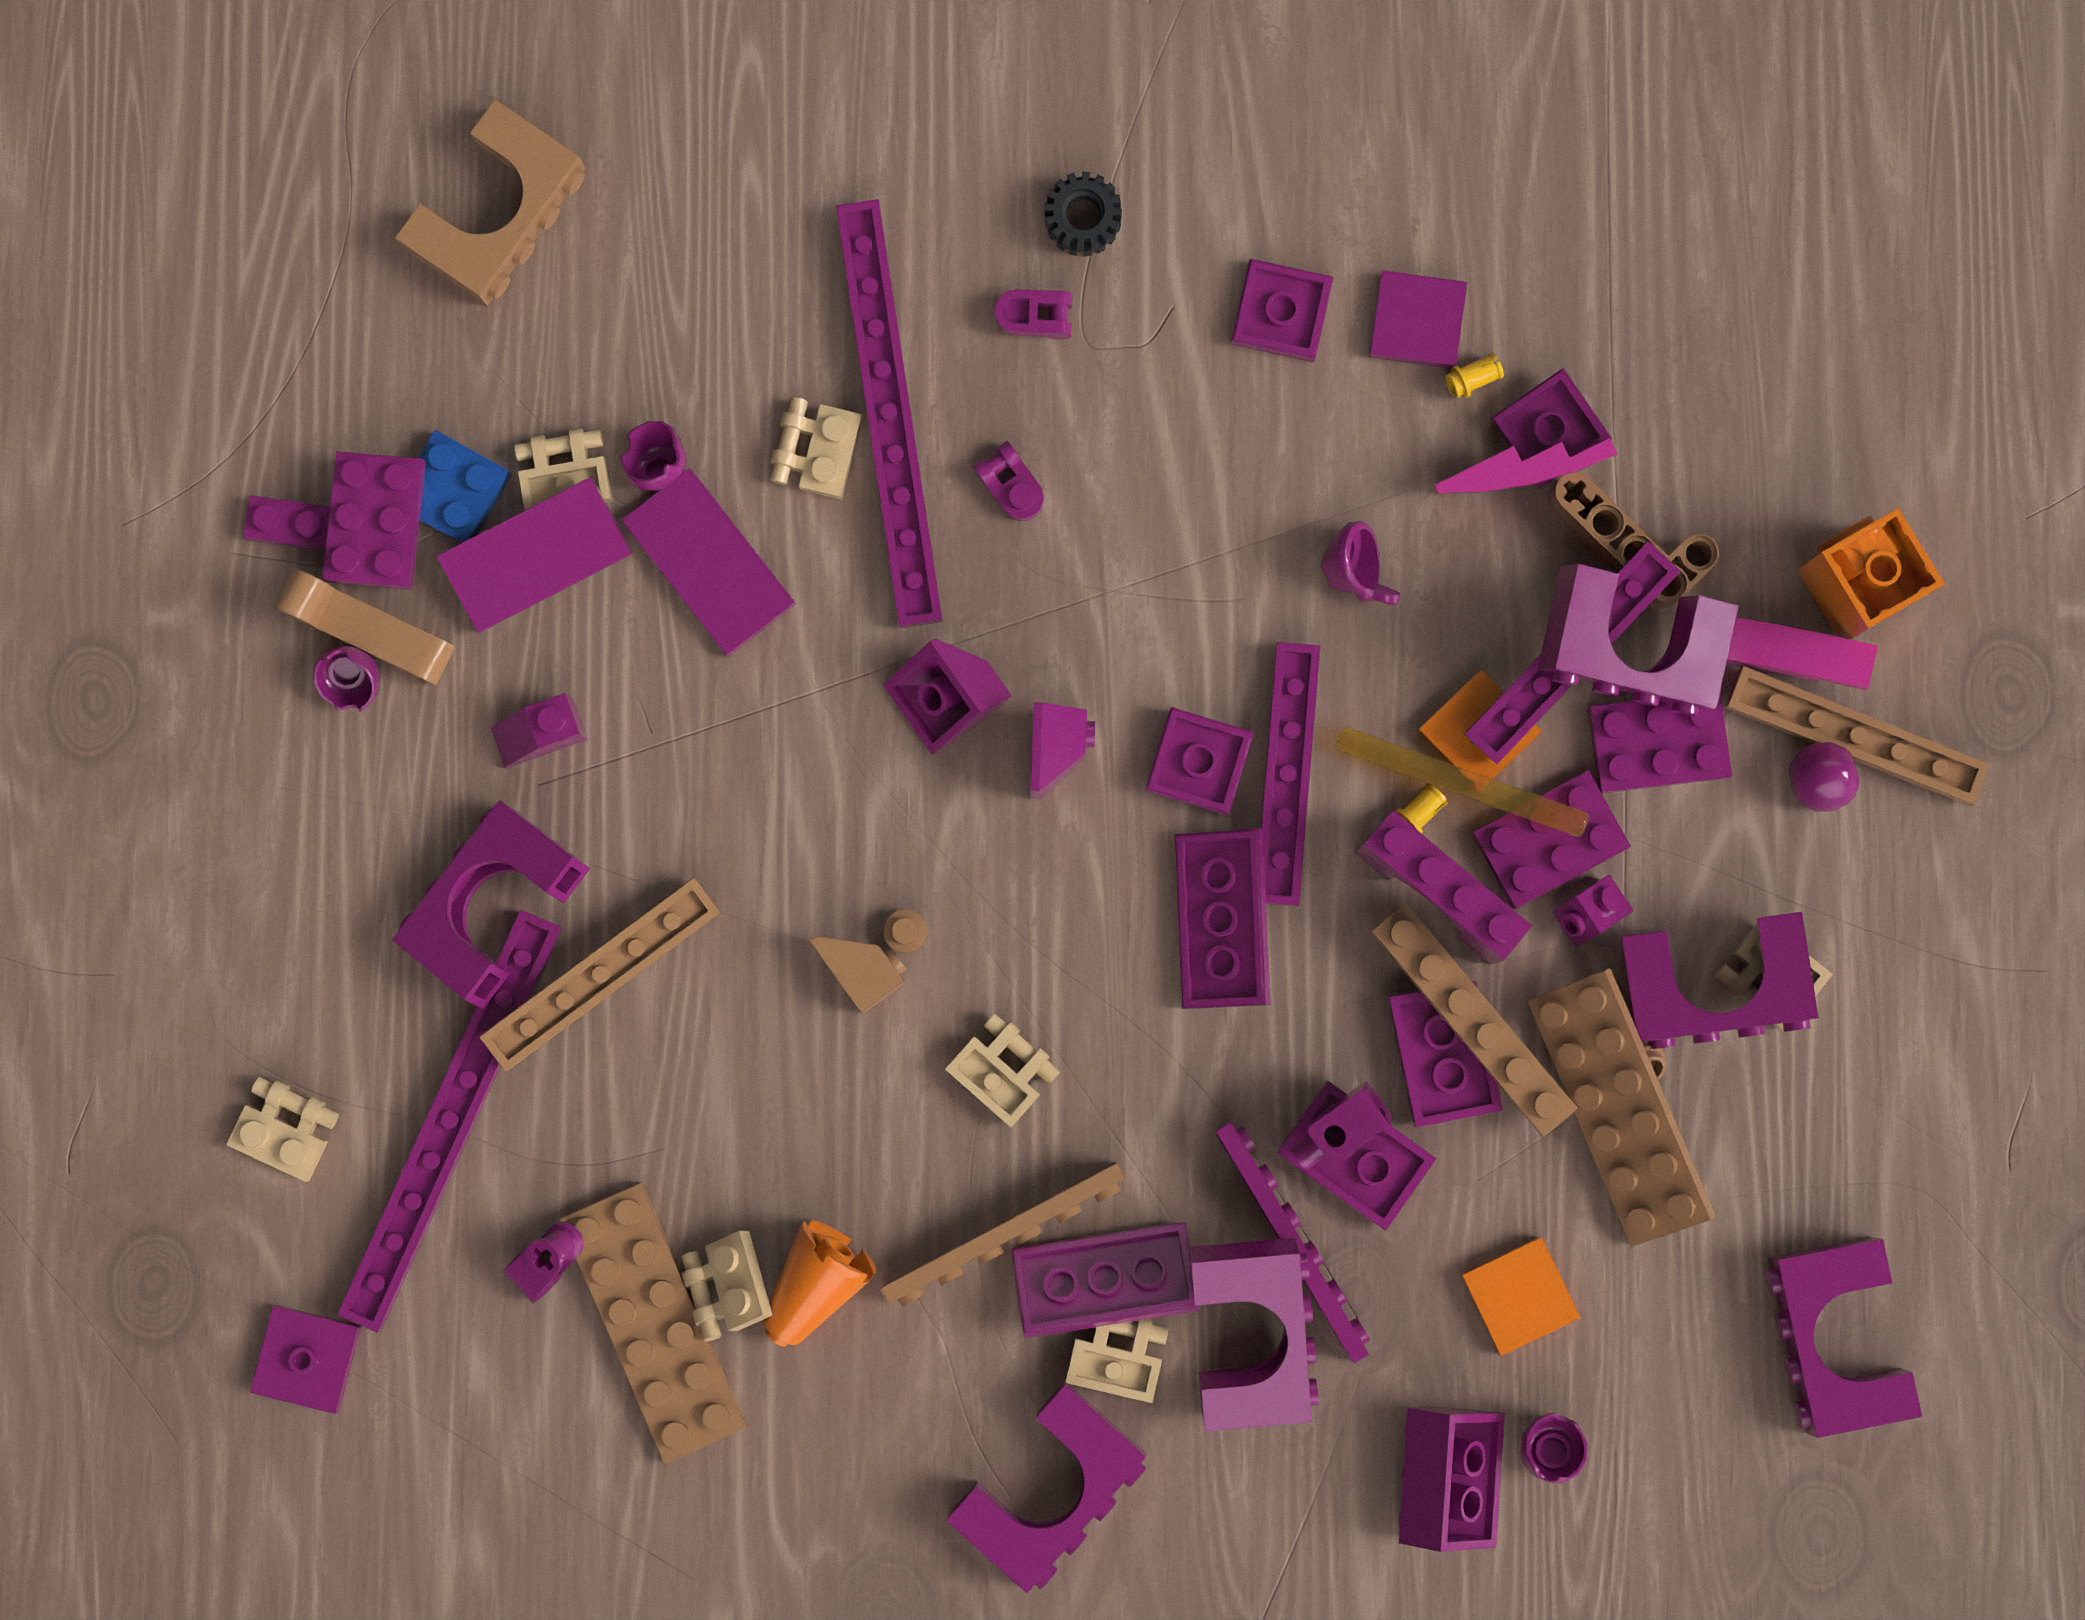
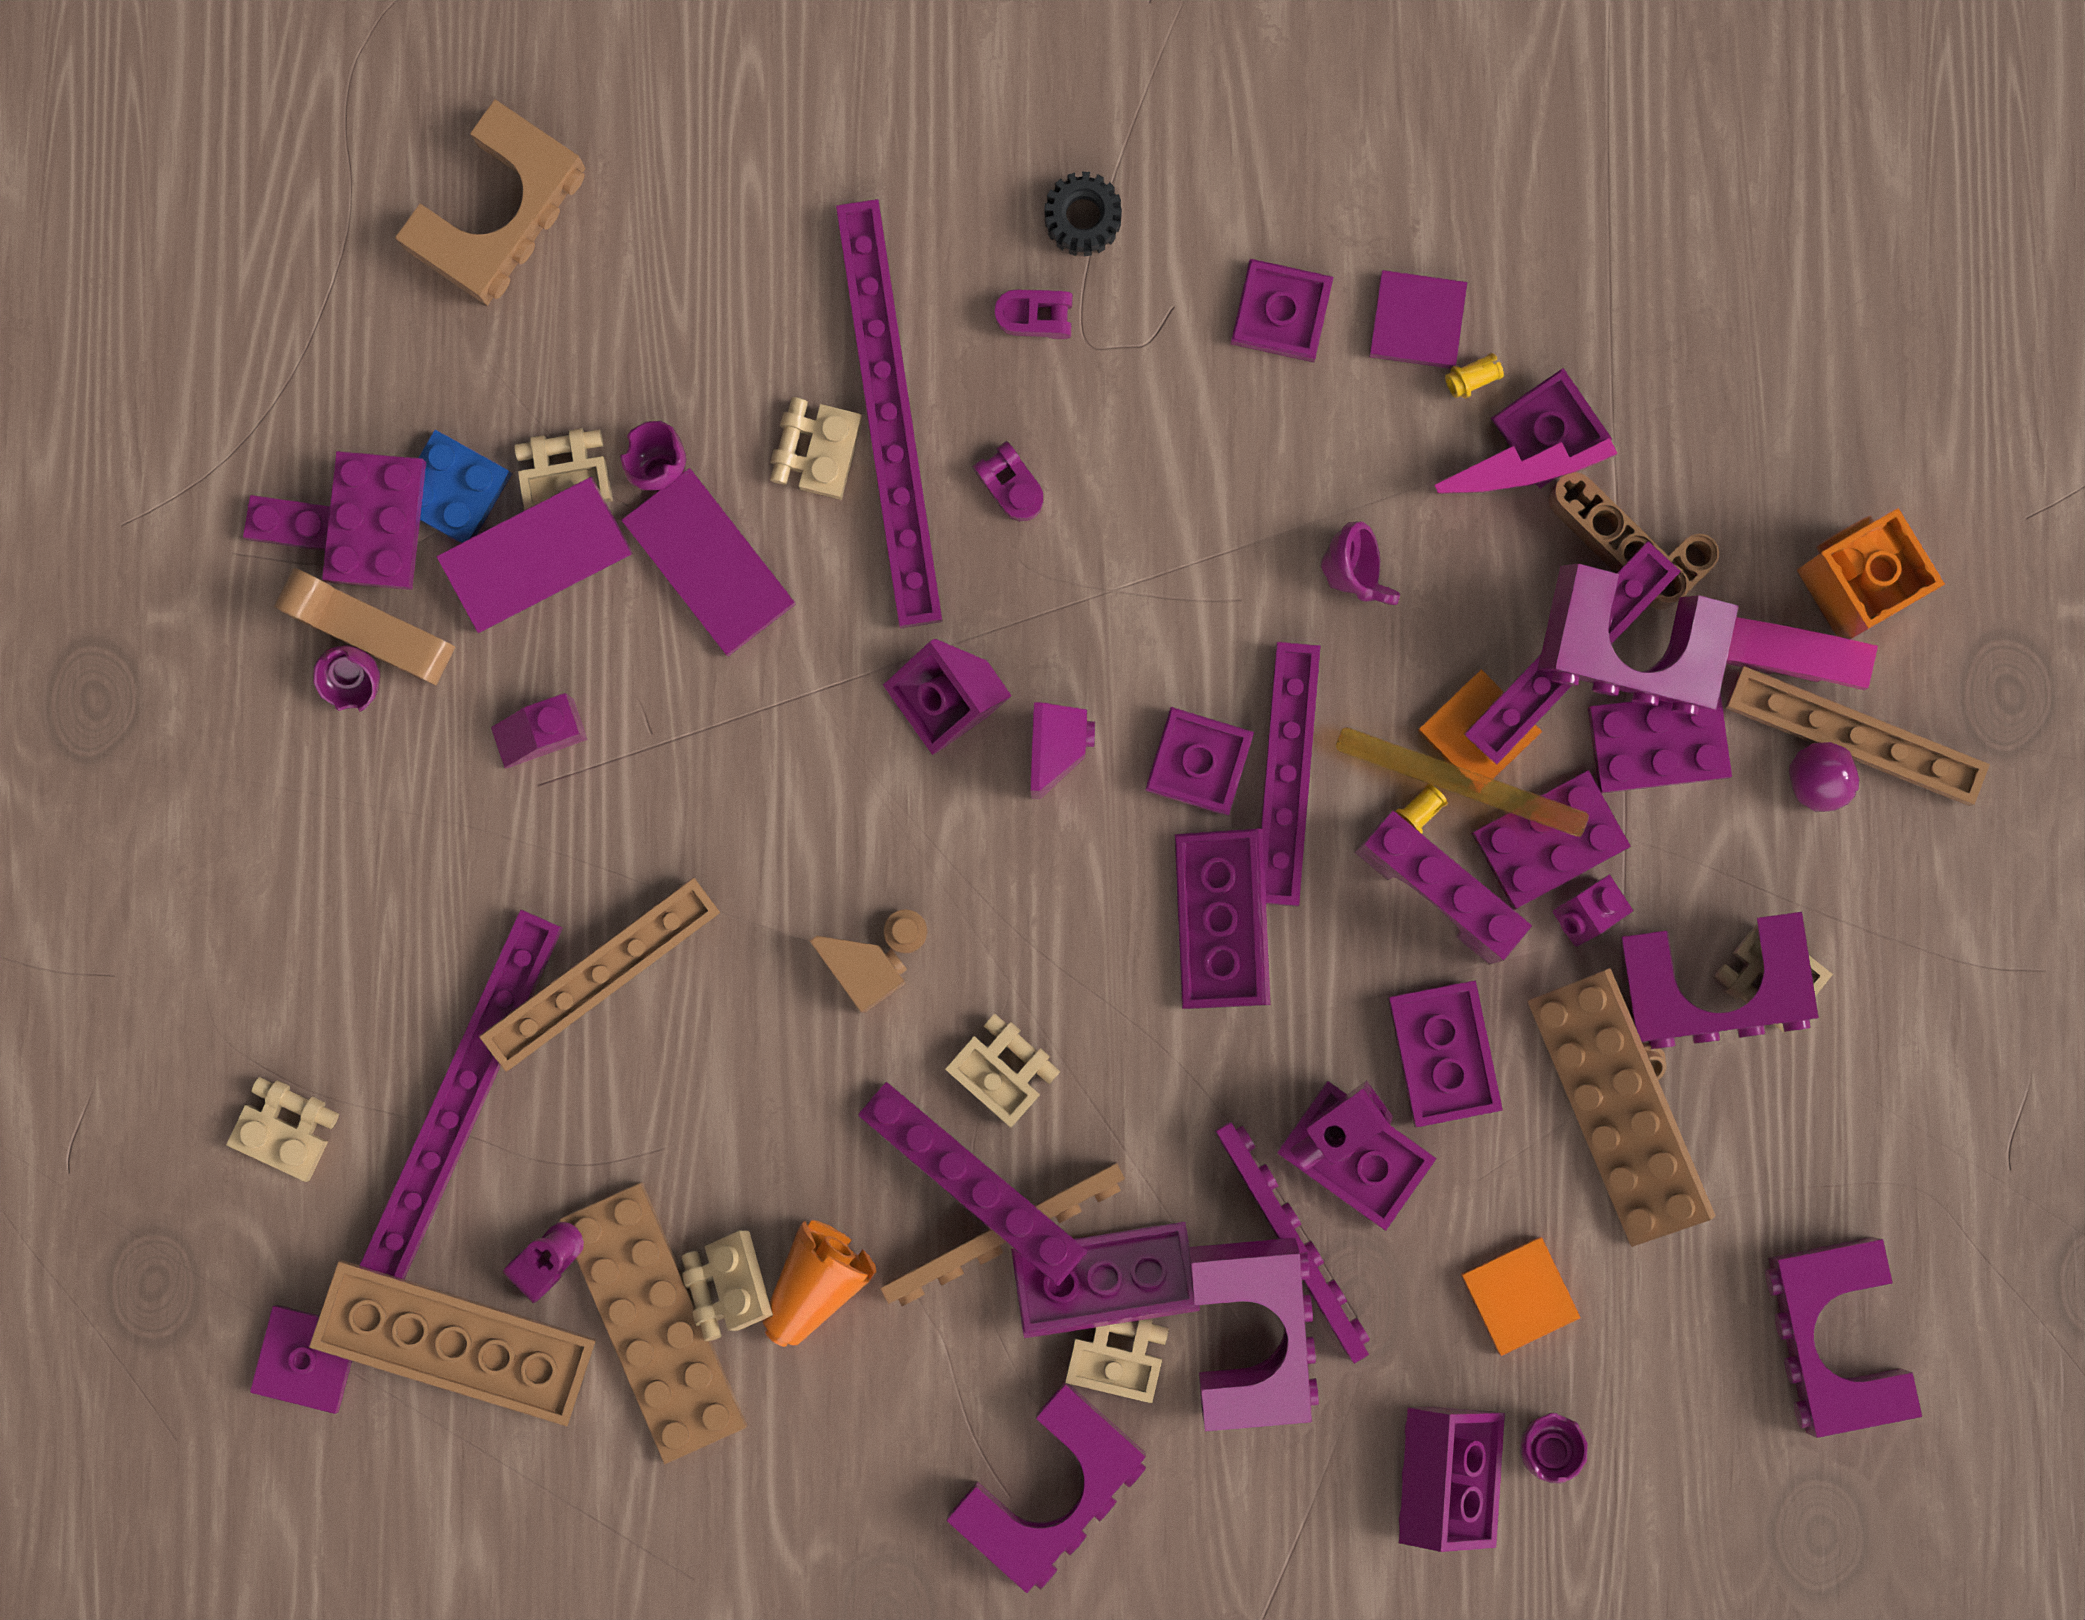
(438, 926): magenta arch -> none
(452, 1343): none -> medium nougat plate
(972, 1183): none -> magenta plate
(1474, 1020): medium nougat plate -> none

